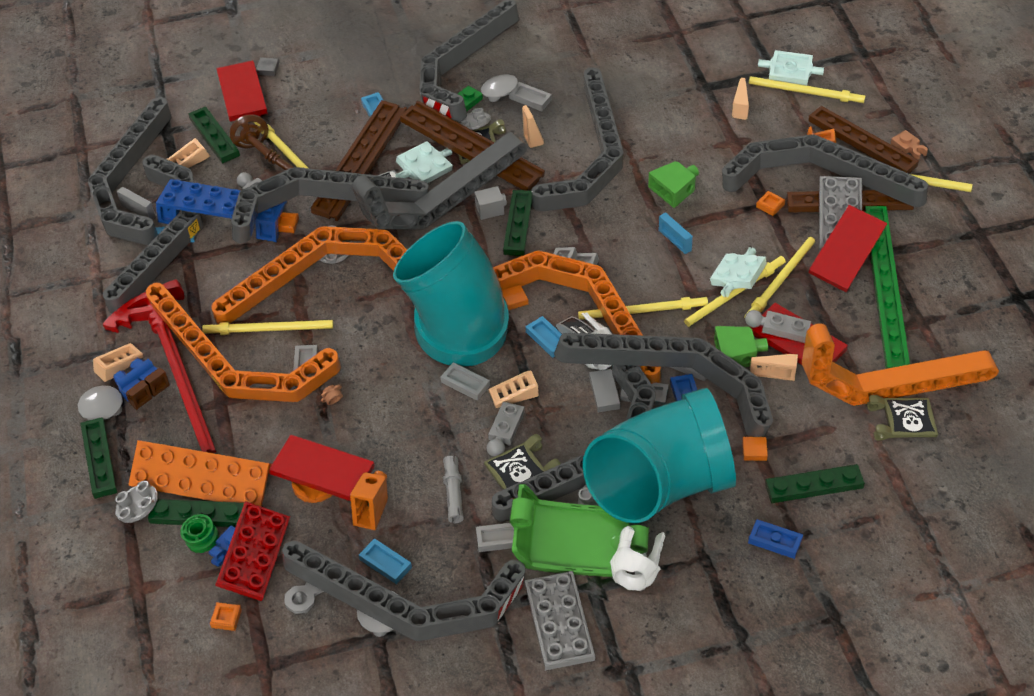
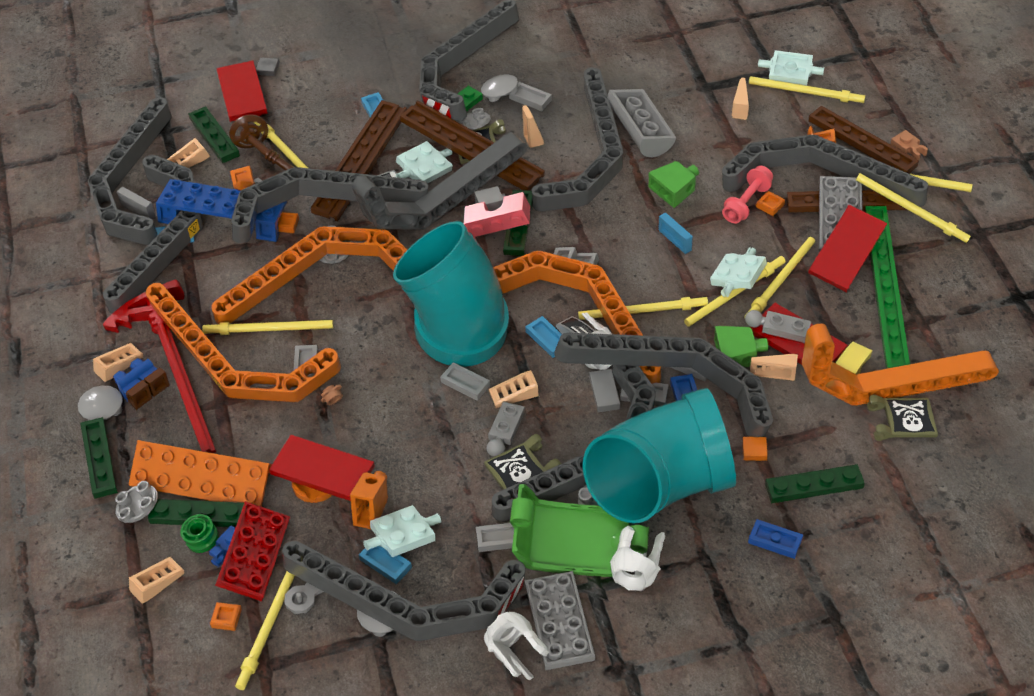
(144, 590): none -> light nougat slope
(242, 178): none -> orange plate
(251, 662): none -> light yellow bar
(402, 531): none -> light aqua plate
(452, 481): light grey pin -> none
(500, 639): none -> white piece
(512, 213): none -> coral arch
(515, 297): orange tile -> none
(642, 121): none -> light grey brick
(735, 208): none -> coral piece
(854, 357): none -> light yellow slope
(949, 228): none -> light yellow bar

